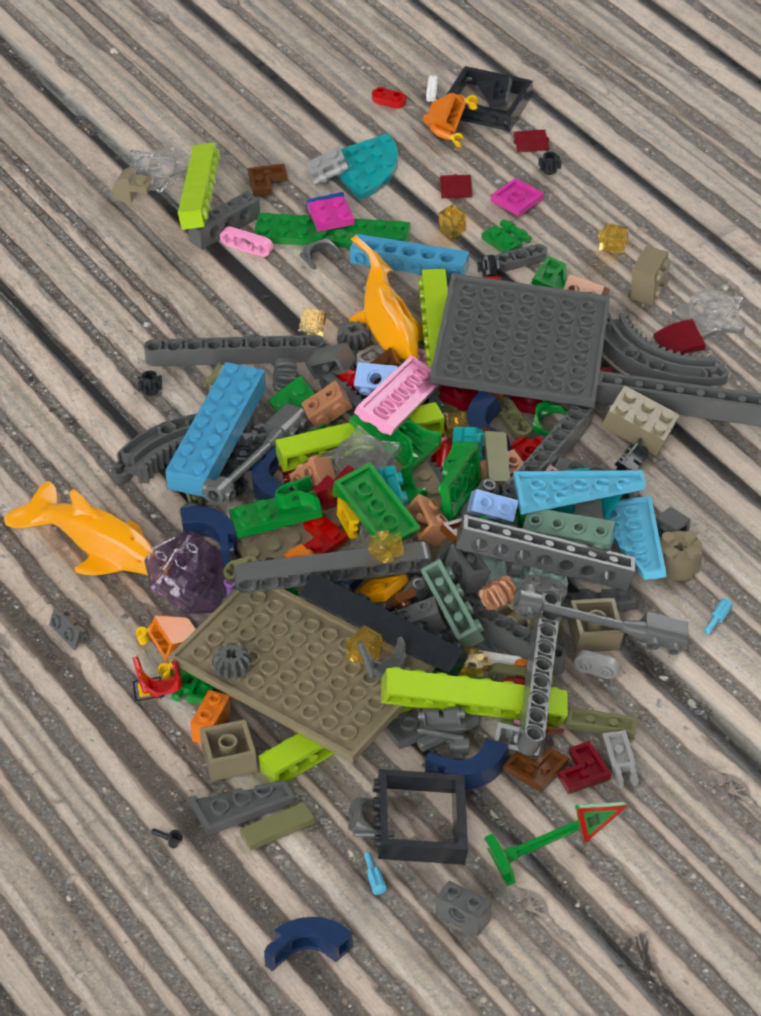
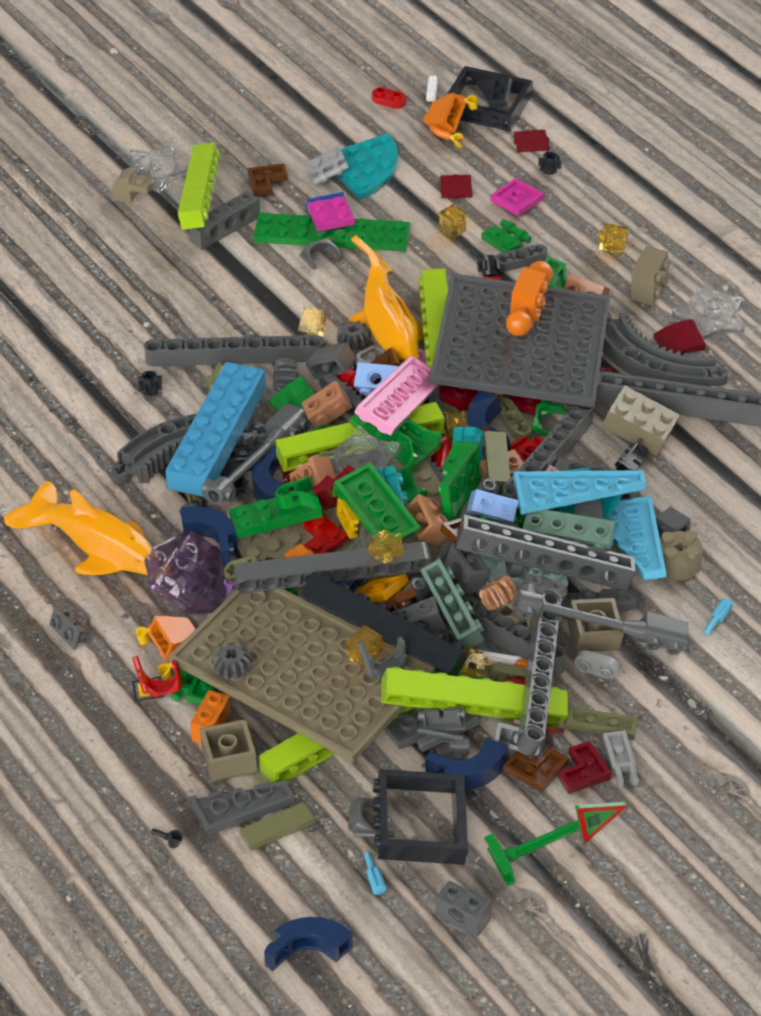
(258, 244): bright pink beam -> none
(411, 256): dark azure brick -> none
(528, 298): none -> orange brick

